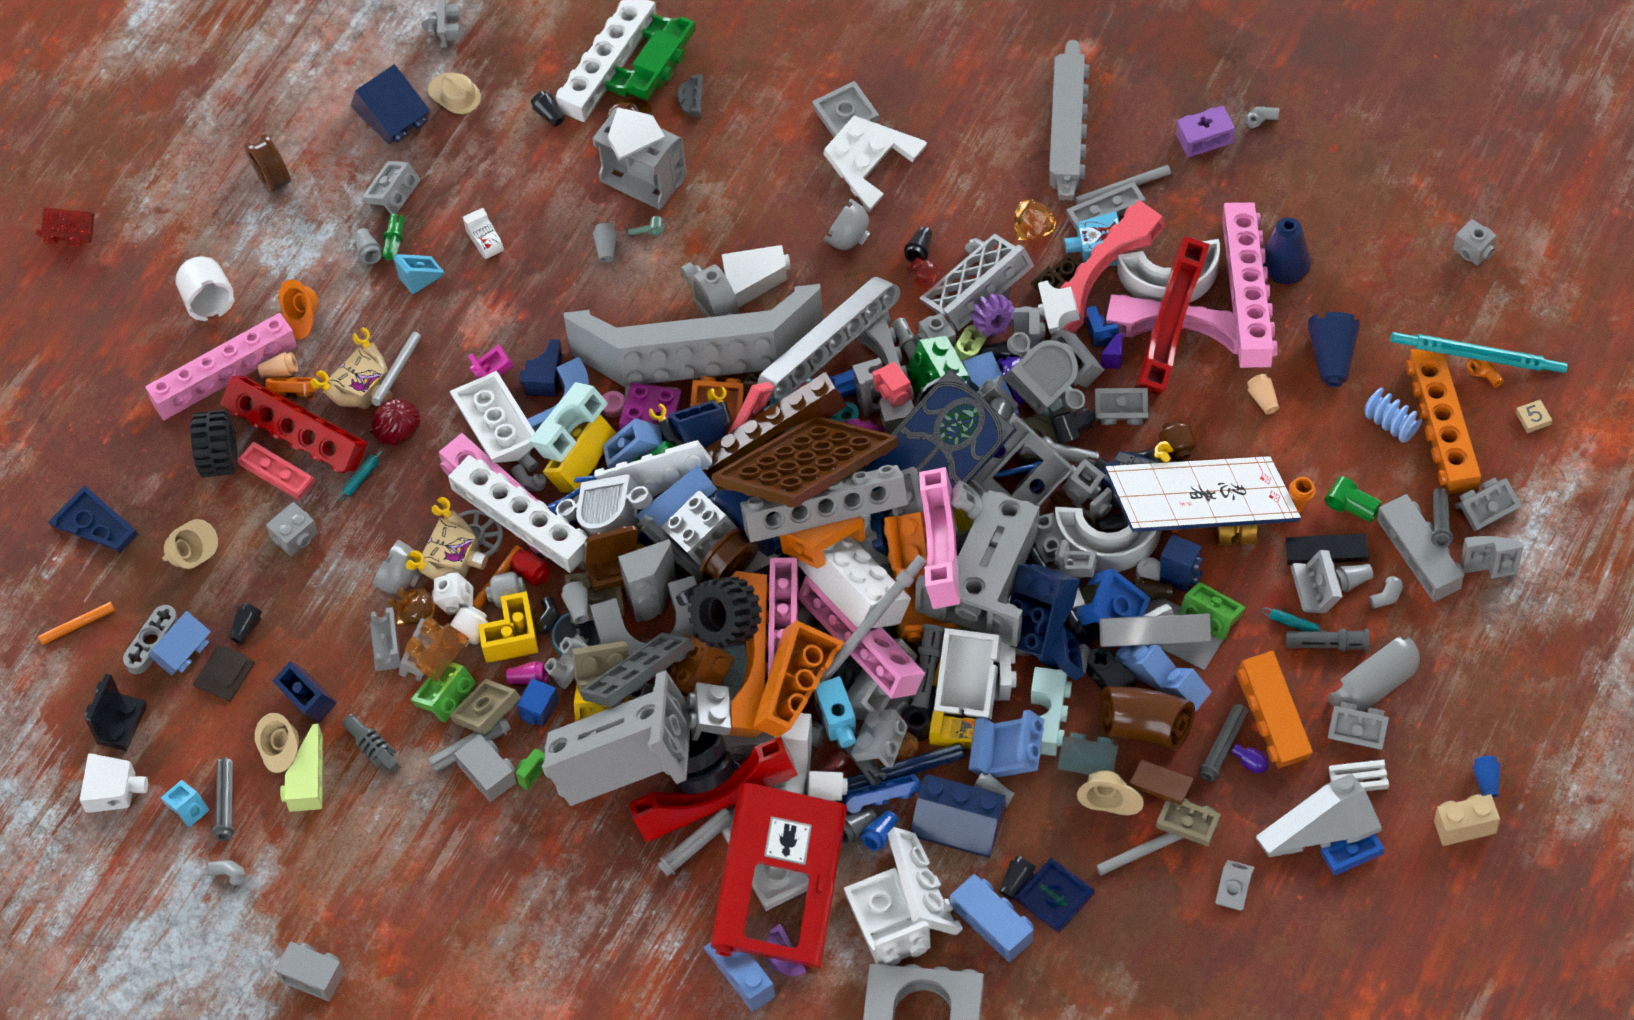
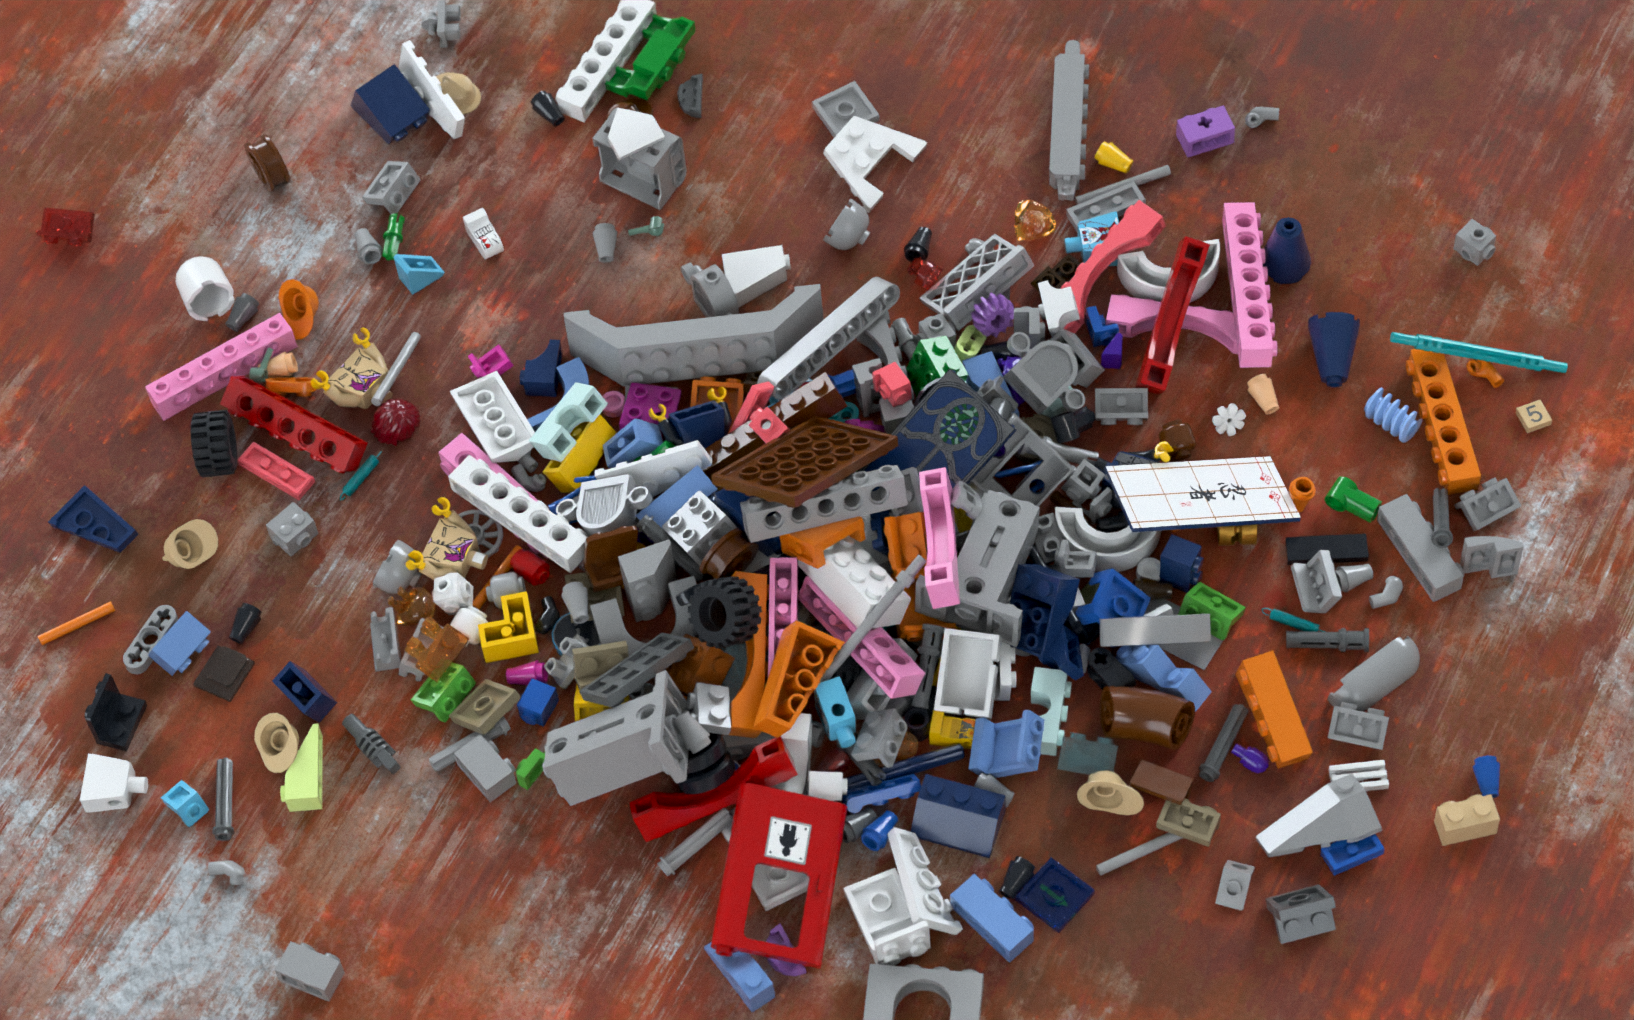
(242, 311): none -> dark grey cone
(260, 374): none -> sand green hand
(429, 89): none -> white wing
(692, 733): none -> light grey cone
(776, 429): none -> coral brick
(1113, 157): none -> yellow cone
(1229, 419): none -> white plant
(1302, 913): none -> dark grey bracket

